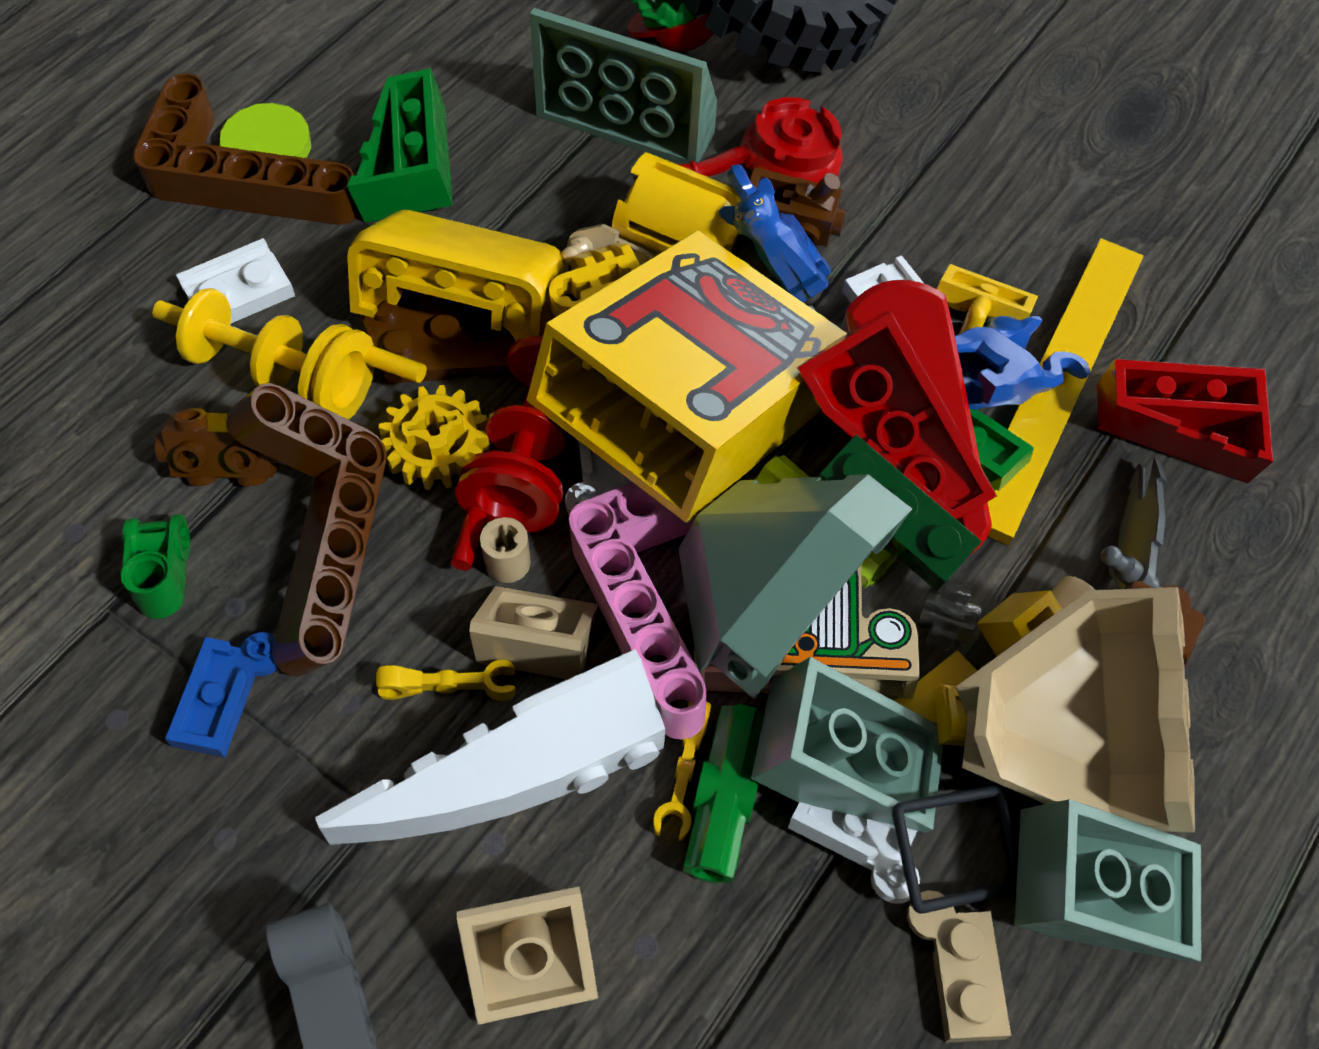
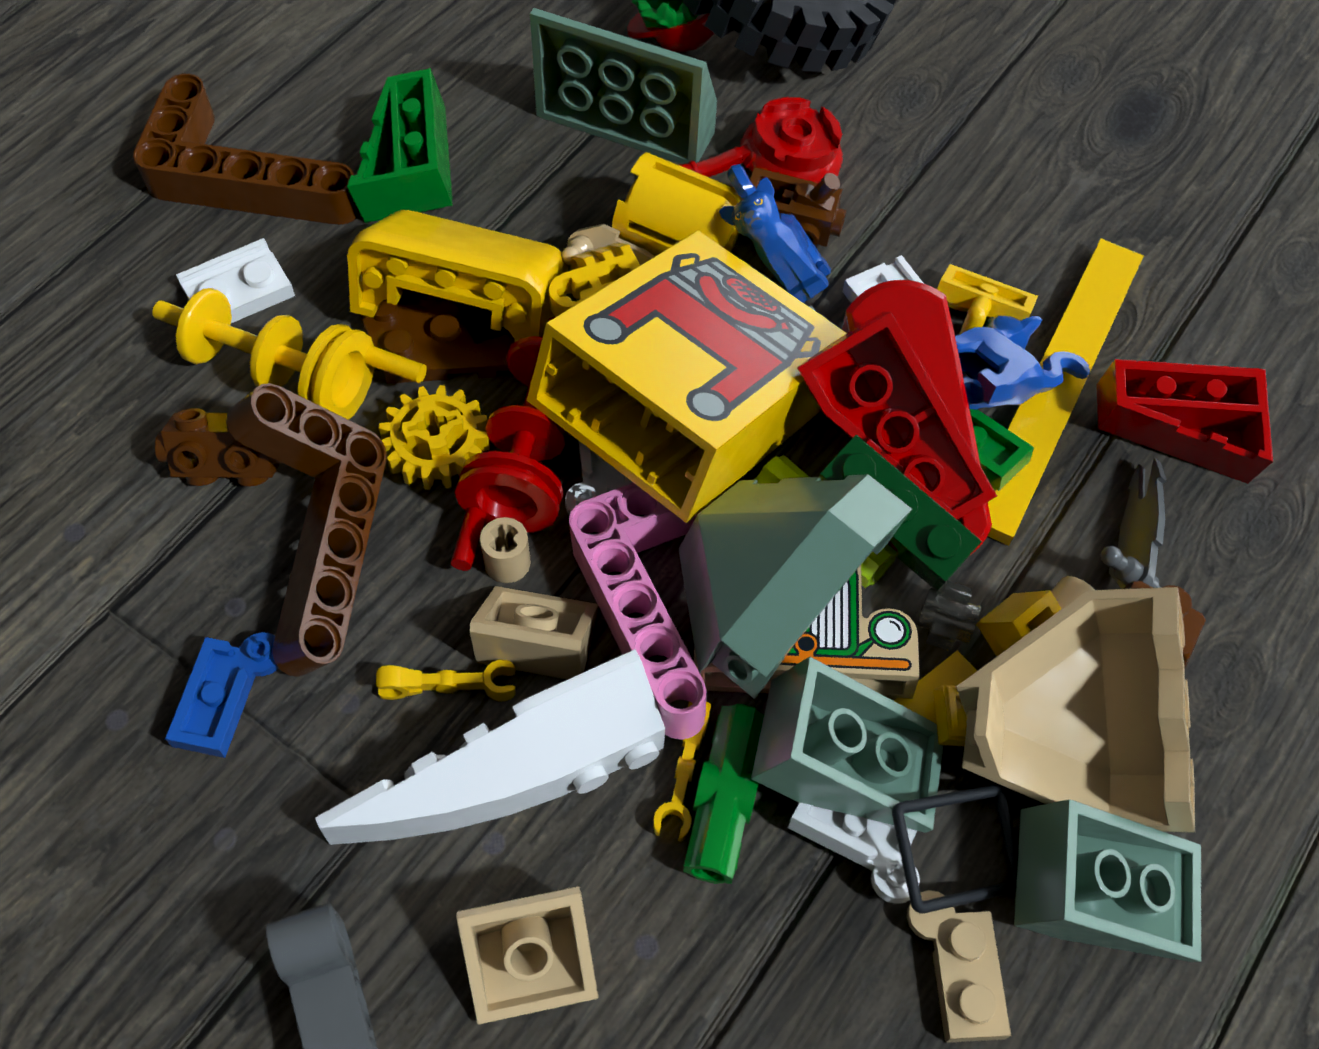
(154, 555): green piece -> none
(268, 130): lime tile -> none

